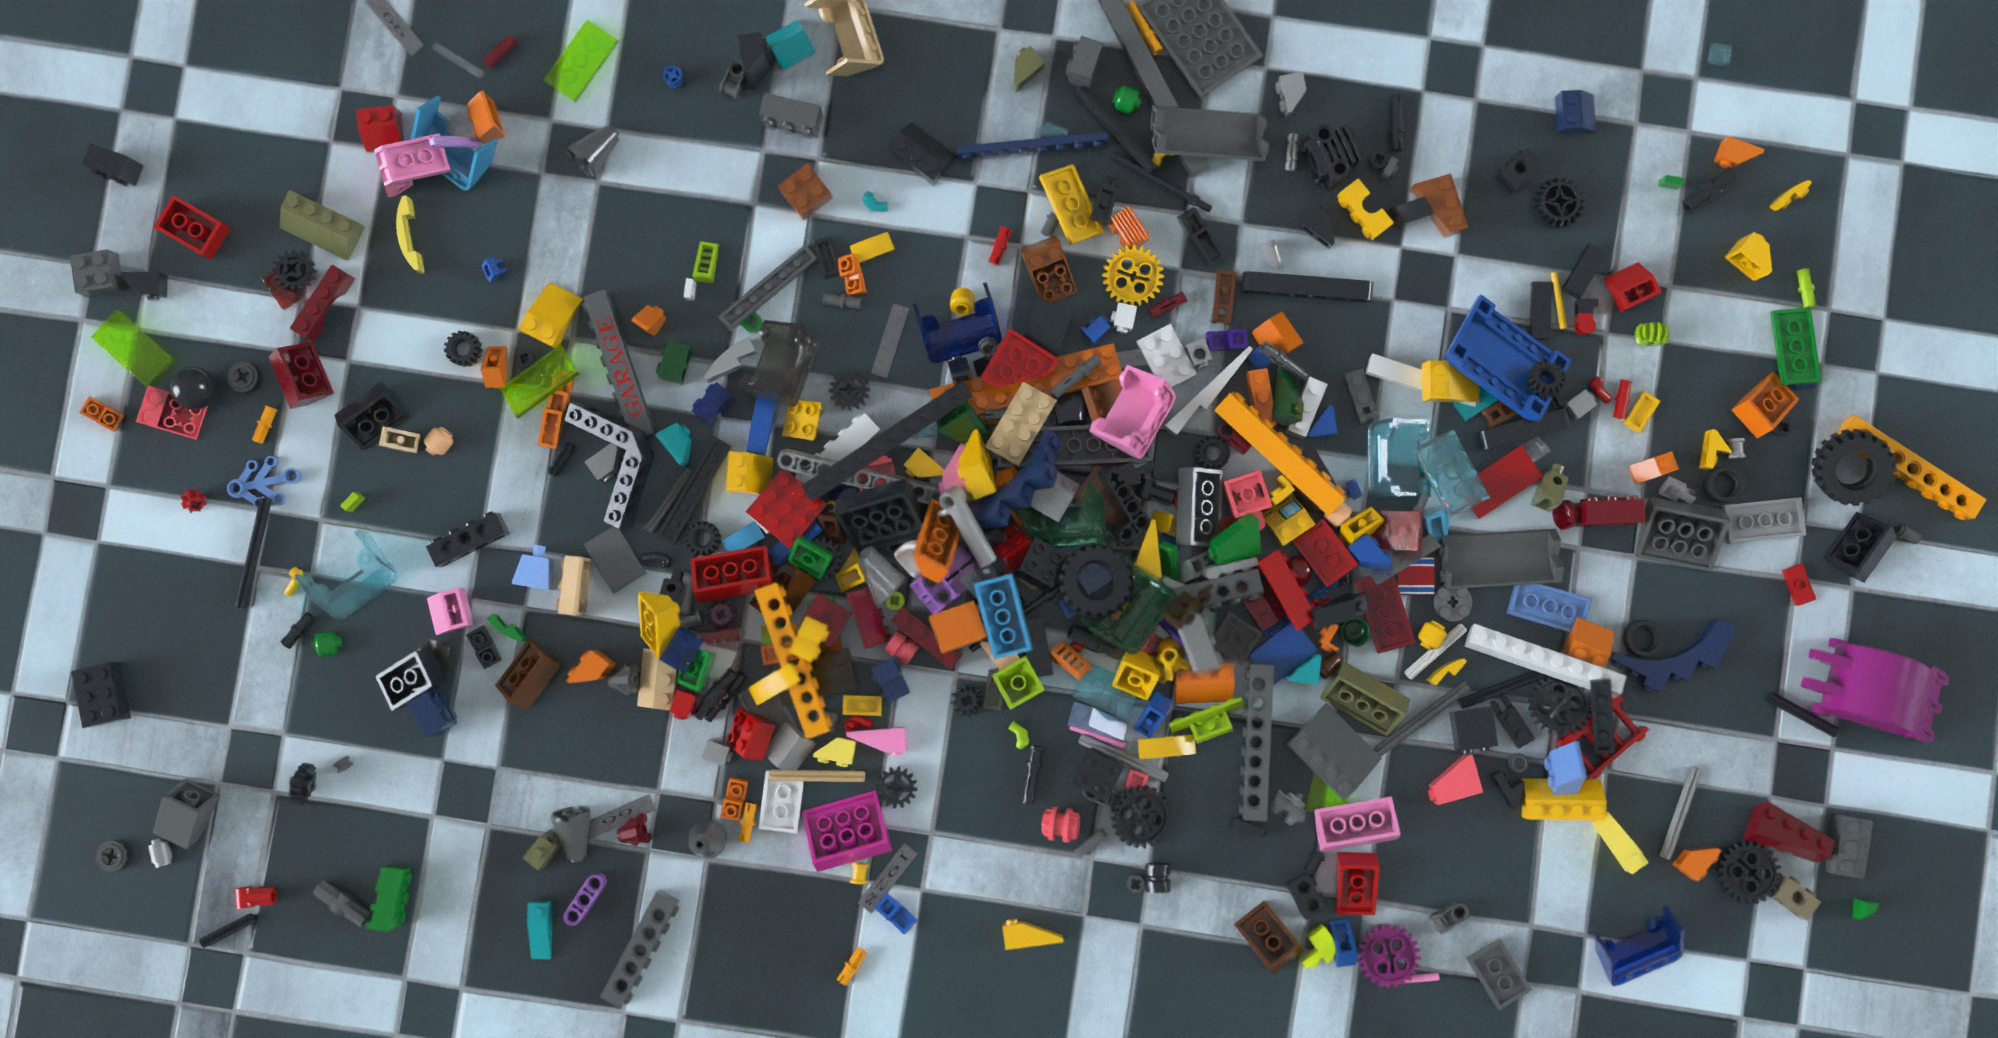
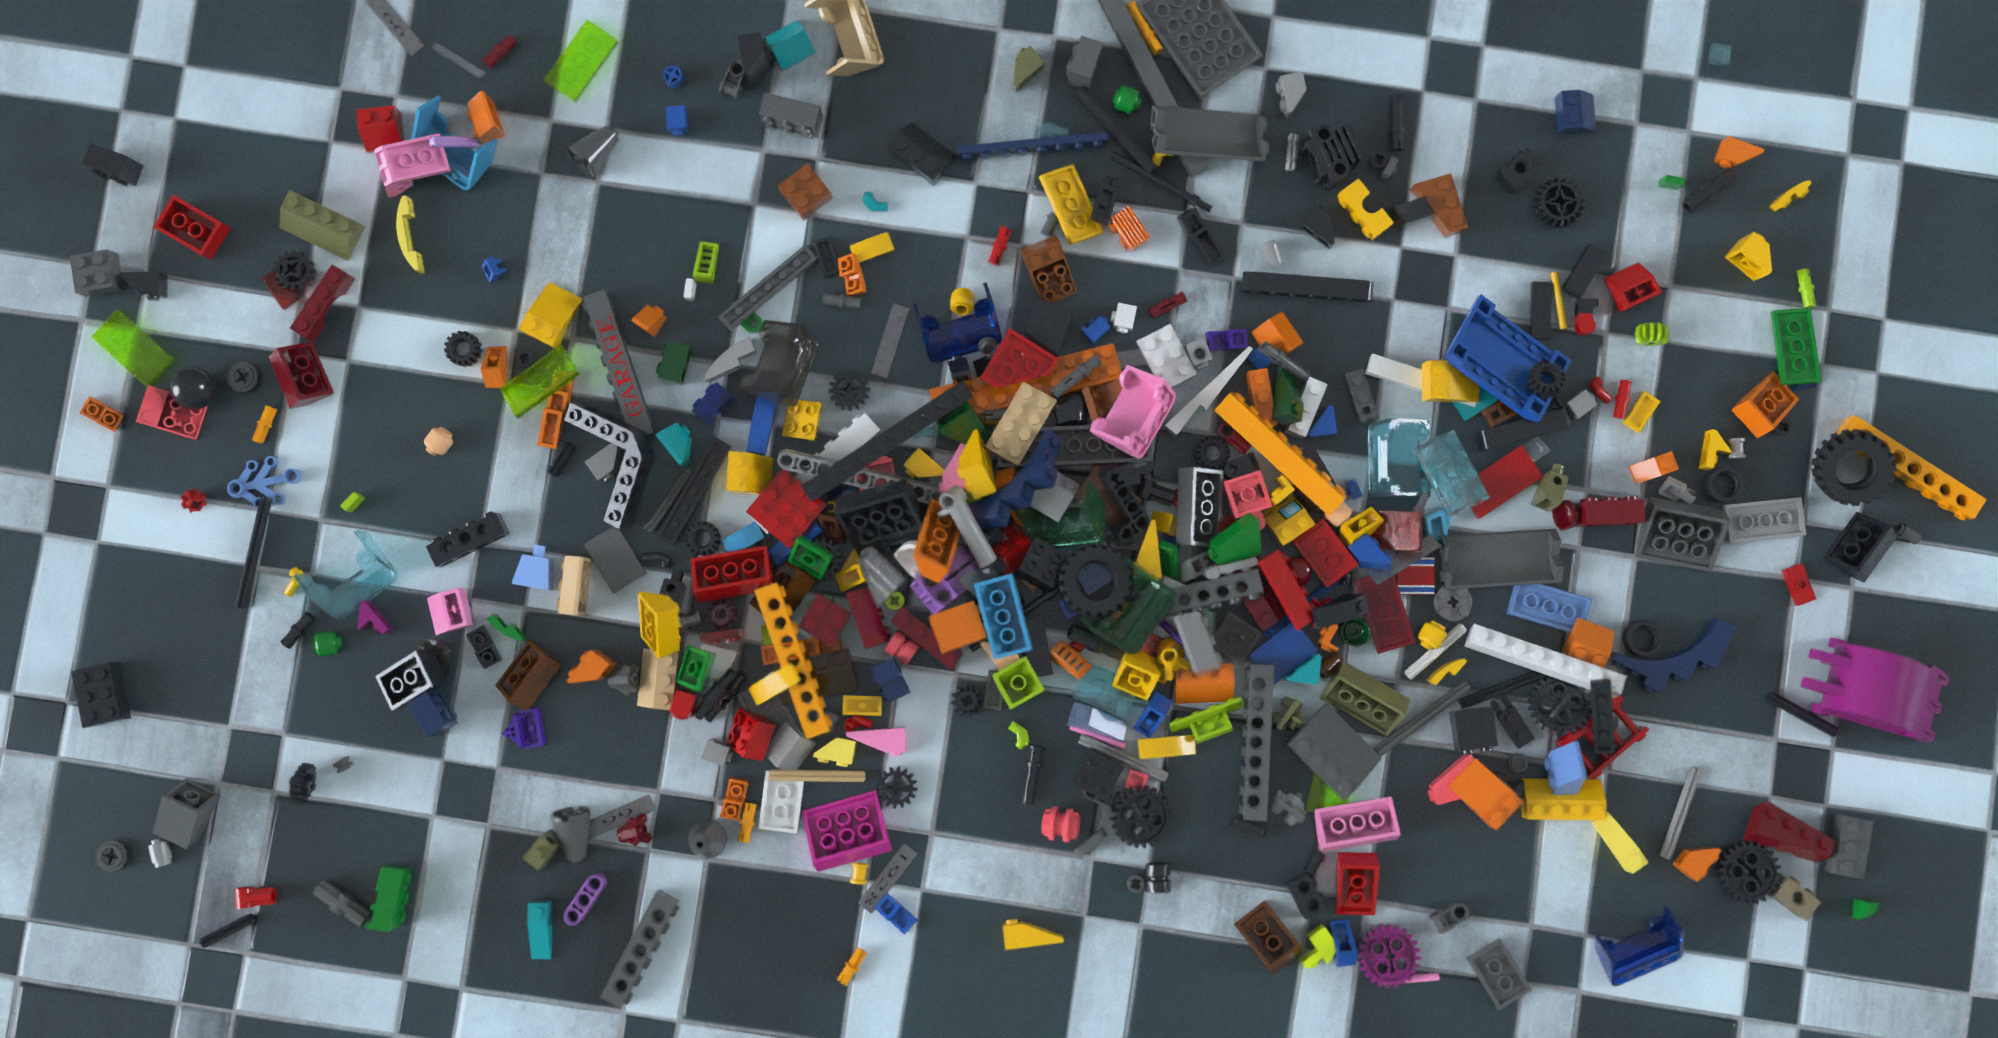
(368, 414): black slope -> none
(369, 614): none -> magenta slope
(399, 440): tan slope -> none
(527, 729): none -> dark purple slope
(677, 120): none -> blue brick
(681, 650): clear blue plate -> none
(808, 639): yellow brick -> none
(1138, 259): yellow gear -> none
(1185, 608): dark brown bracket -> none
(1223, 296): reddish brown plate -> none
(1242, 465): none -> black piece
(1293, 707): none -> olive hips
(1485, 794): none -> orange slope

